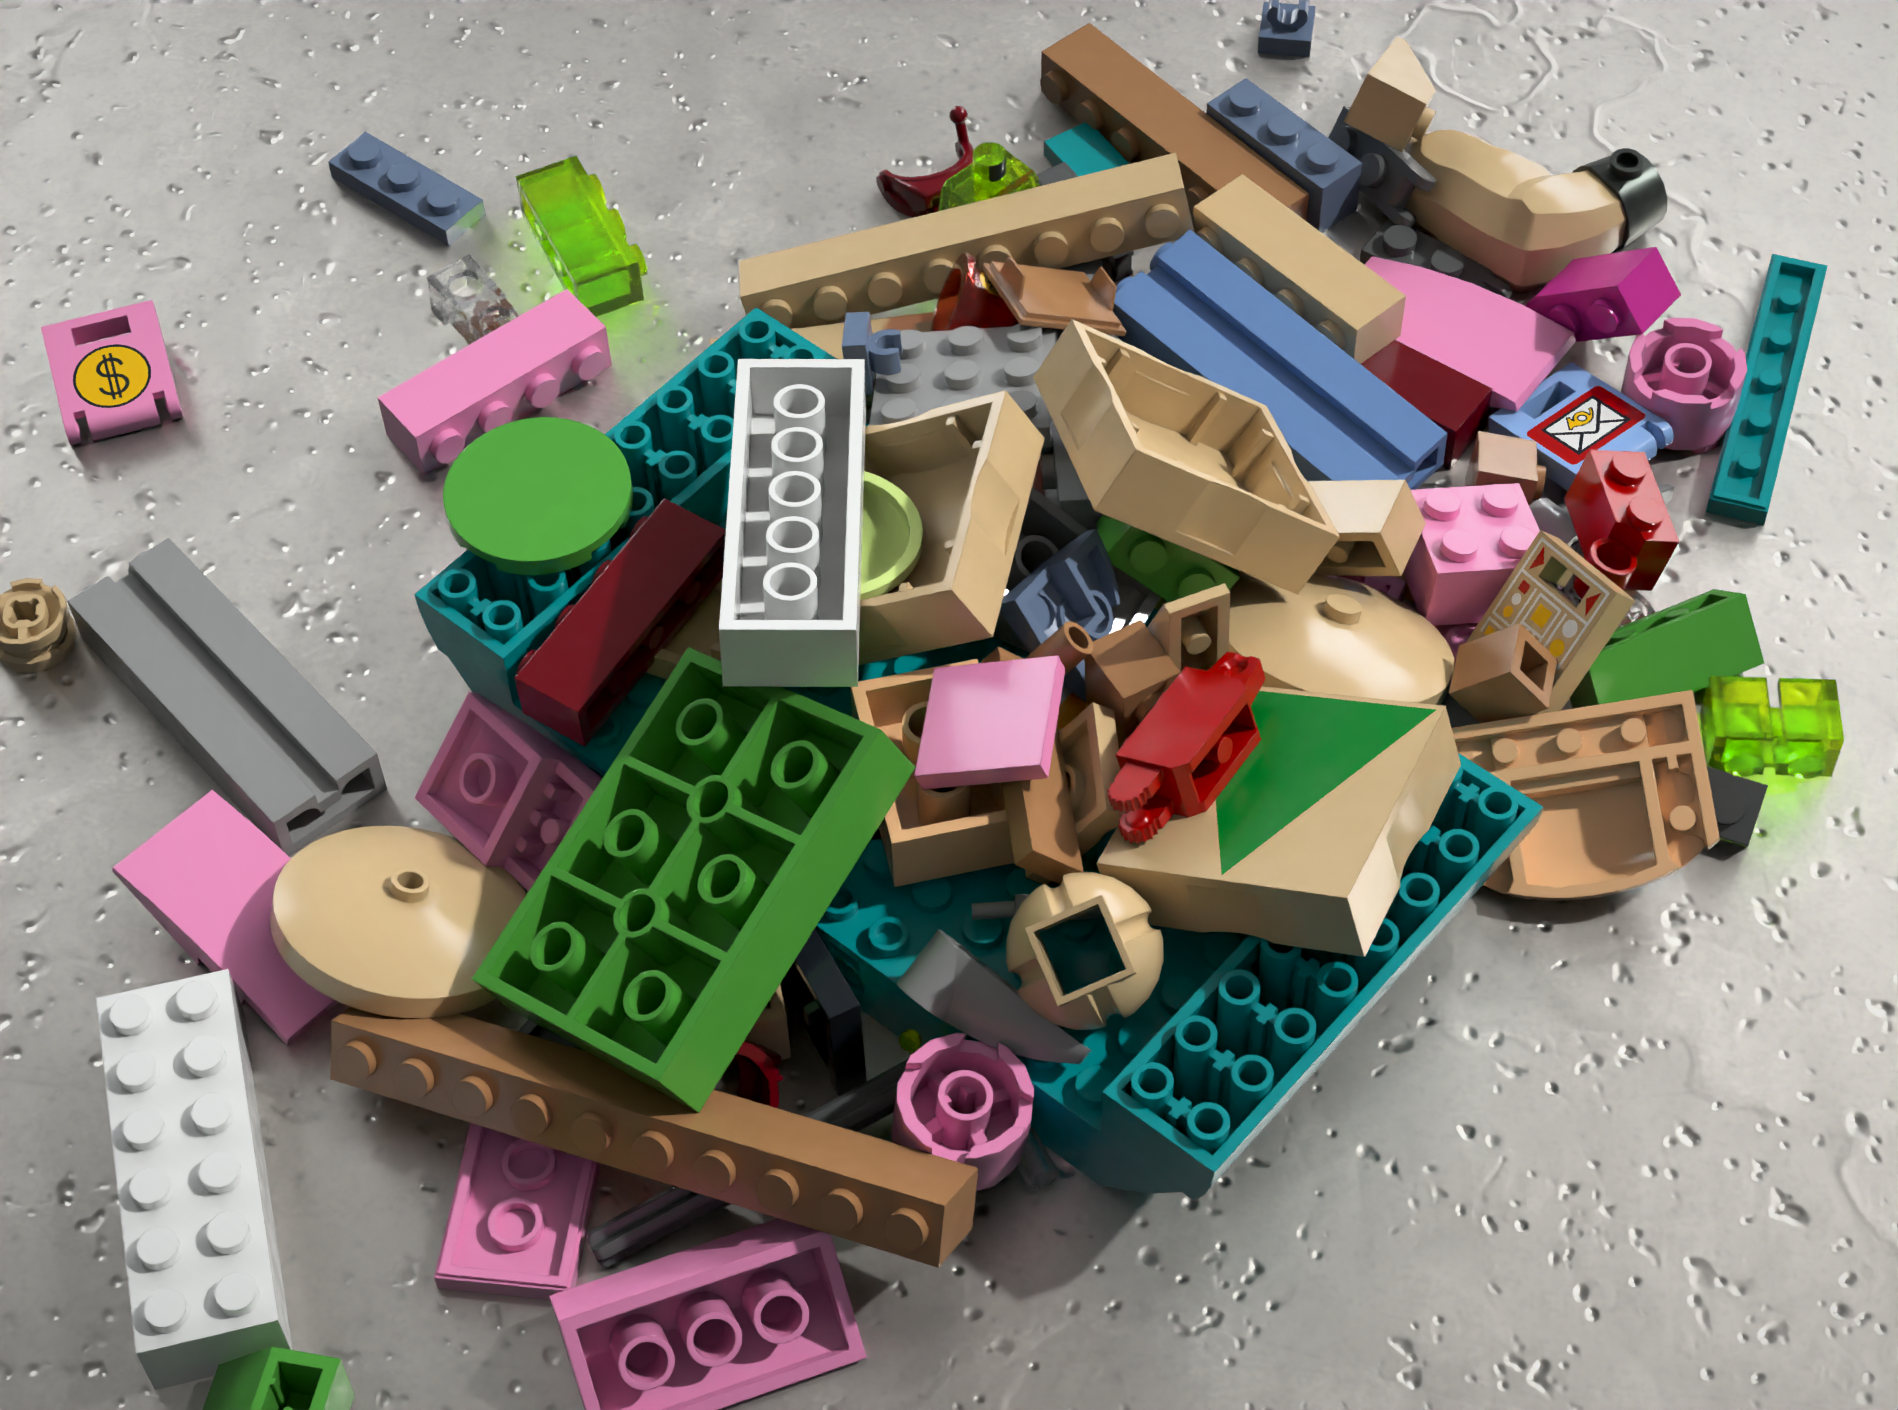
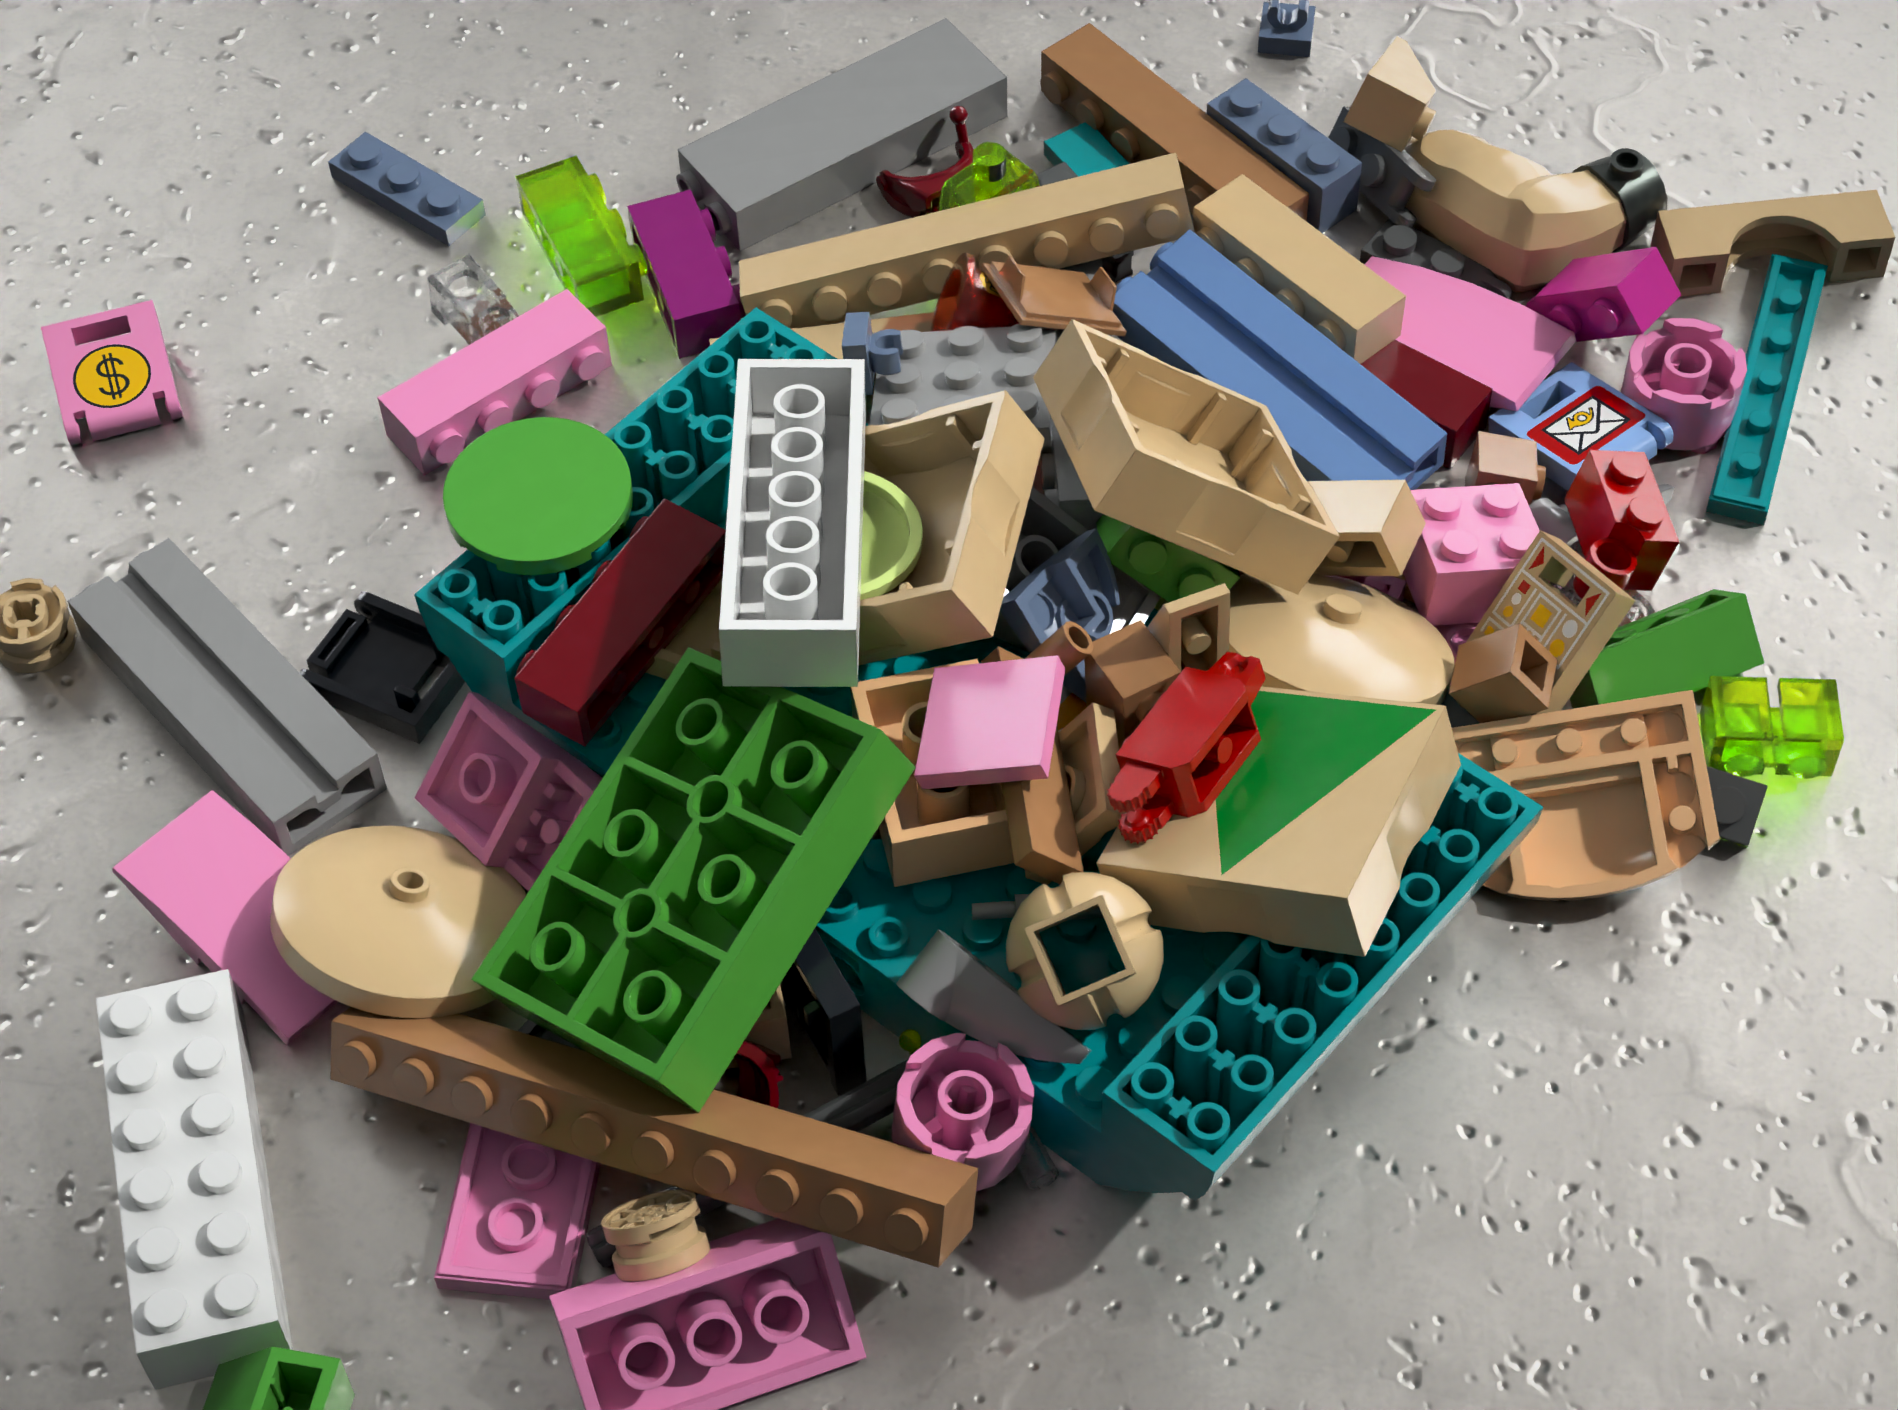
(381, 667): none -> black container
(655, 1235): none -> tan wheel
(686, 270): none -> magenta brick
(841, 133): none -> light grey brick
(1834, 230): none -> tan arch

